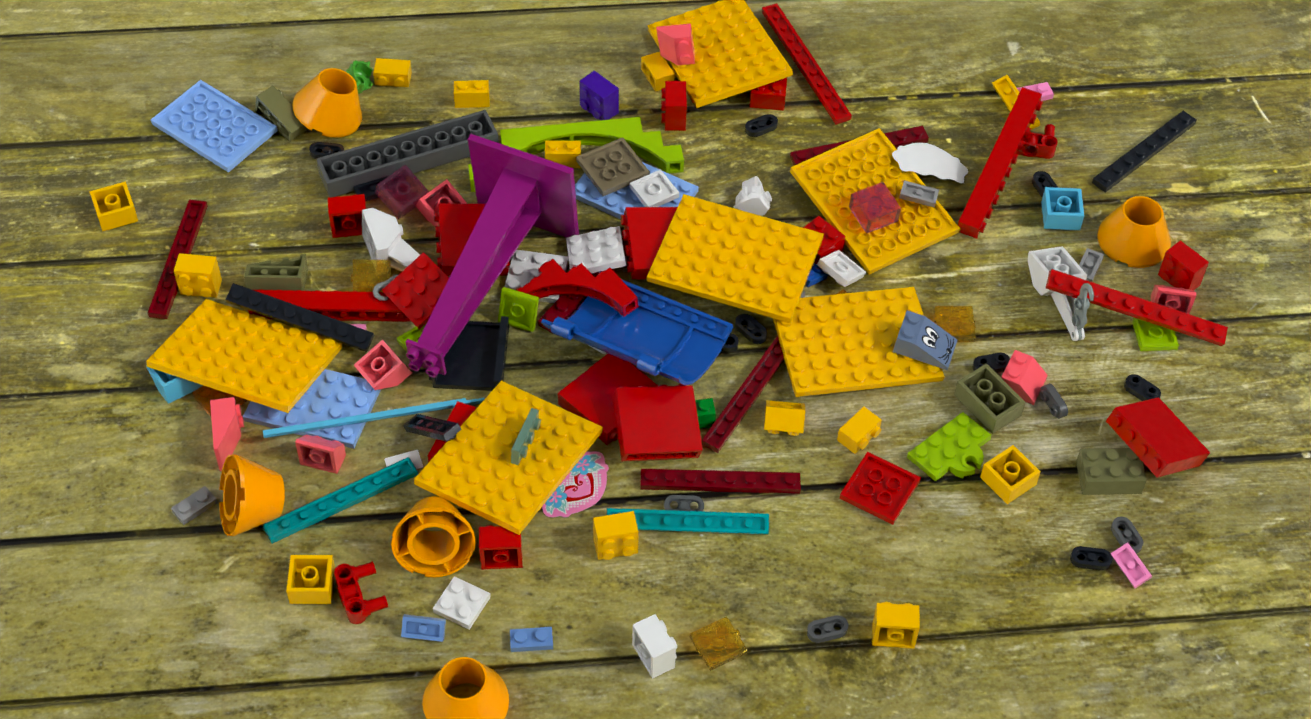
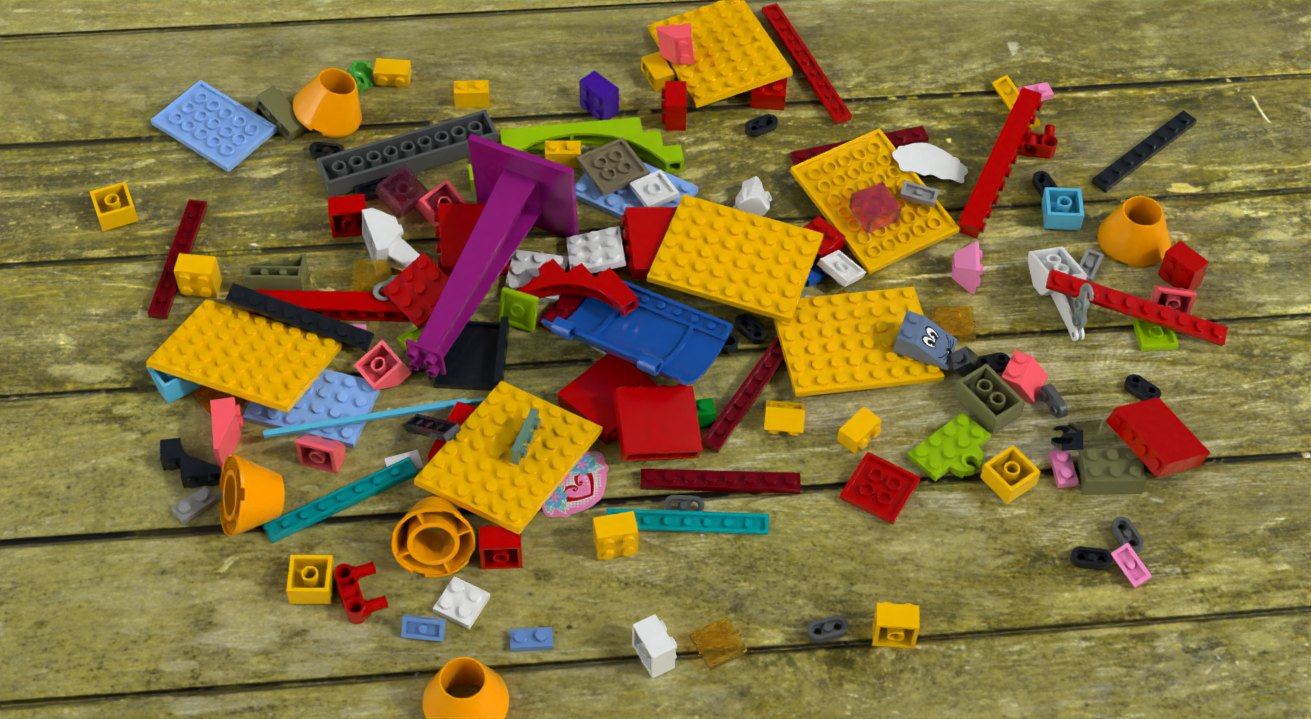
(193, 470): none -> black arch
(965, 361): none -> black brick
(967, 267): none -> bright pink slope
(1063, 468): none -> bright pink plate
(1071, 438): none -> black hinge

